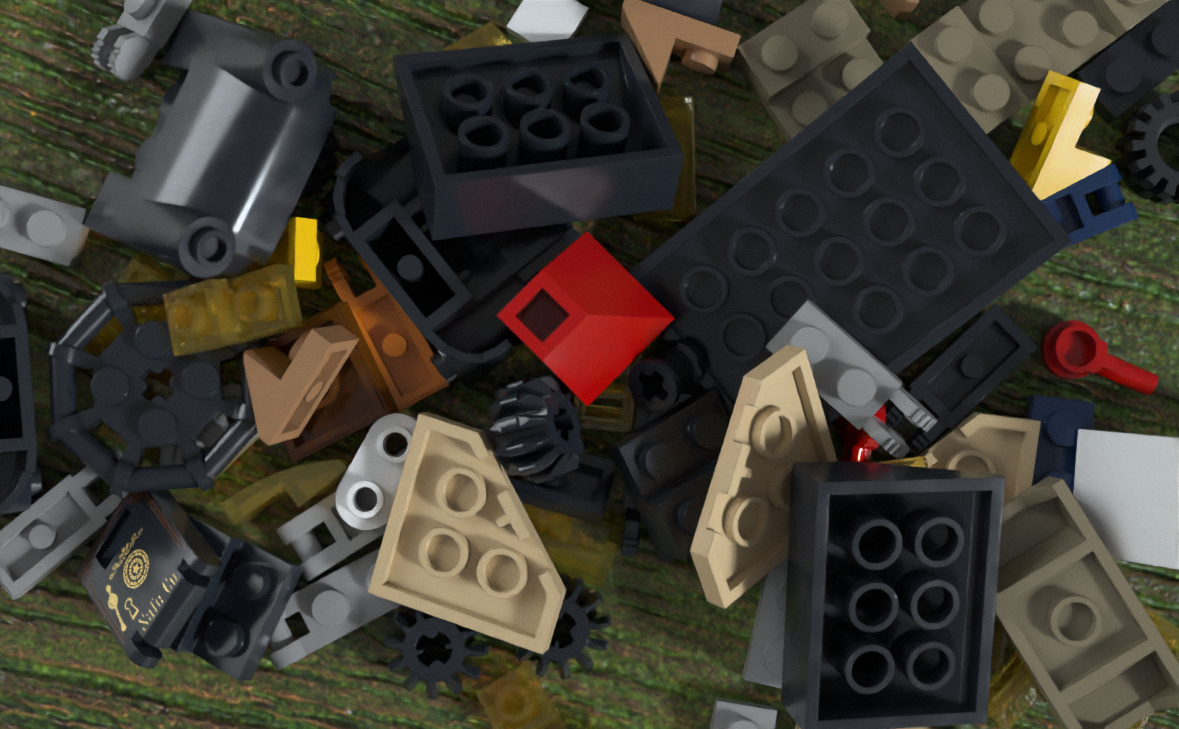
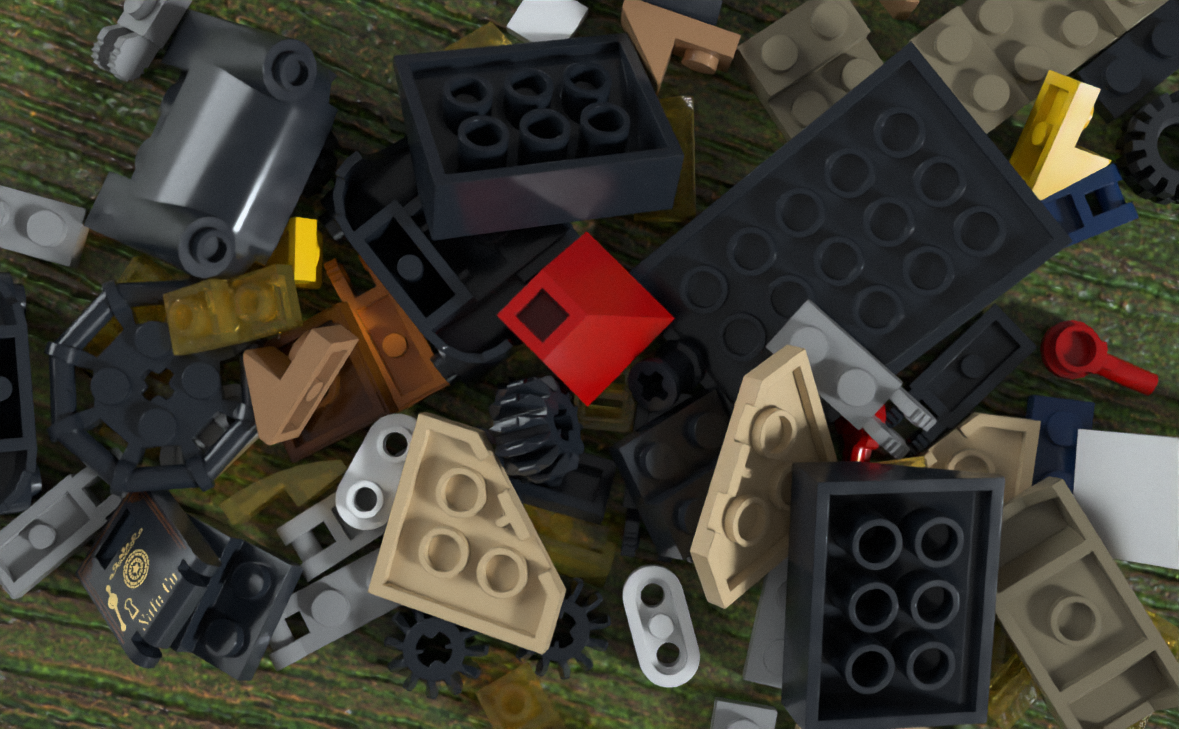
(661, 624): none -> white plate

